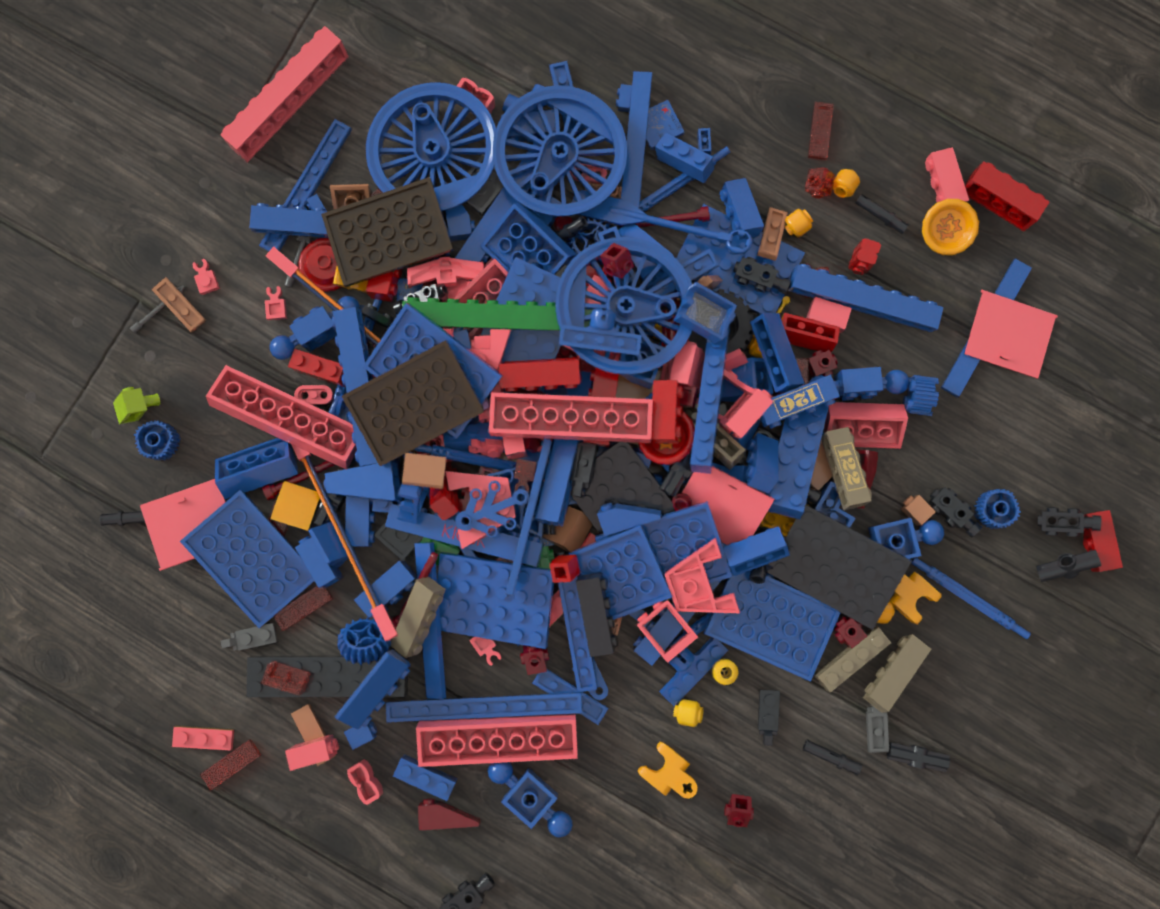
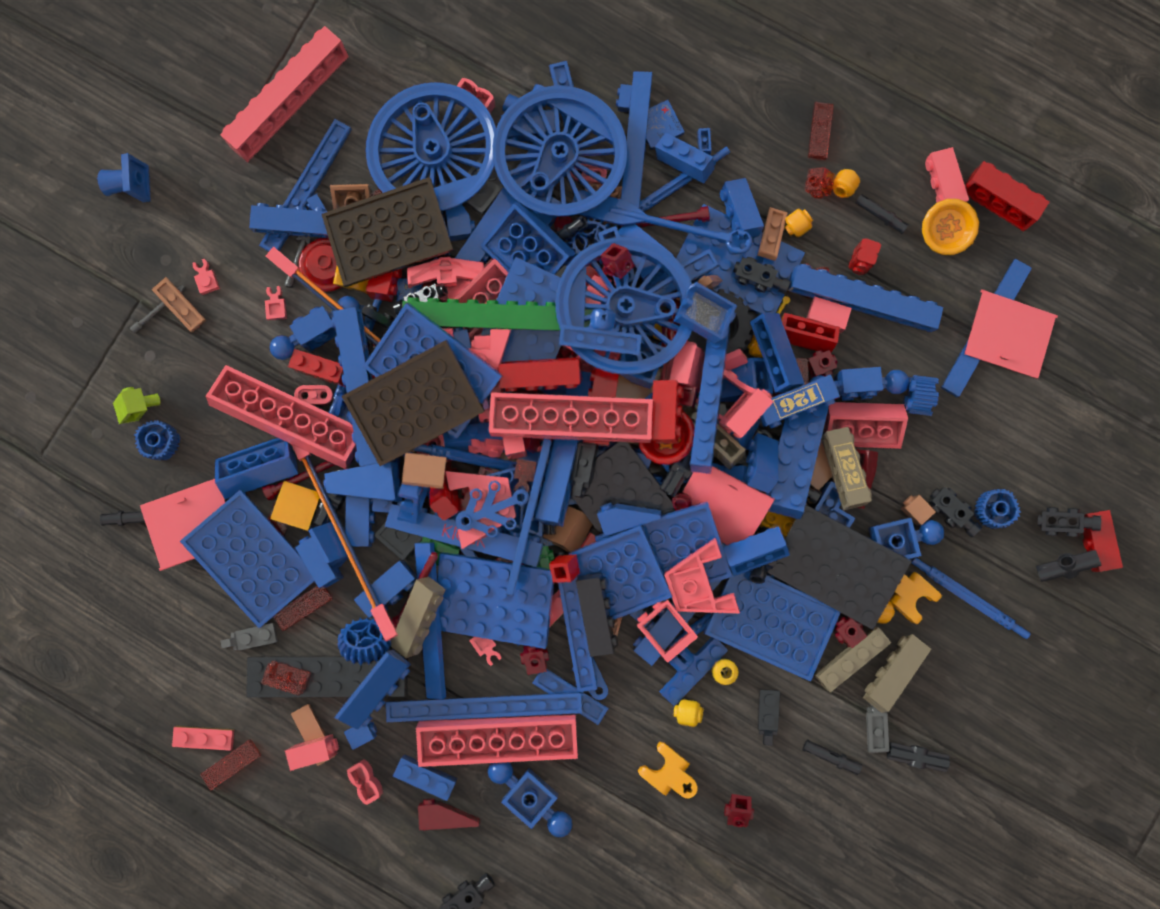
(131, 179): none -> blue plant

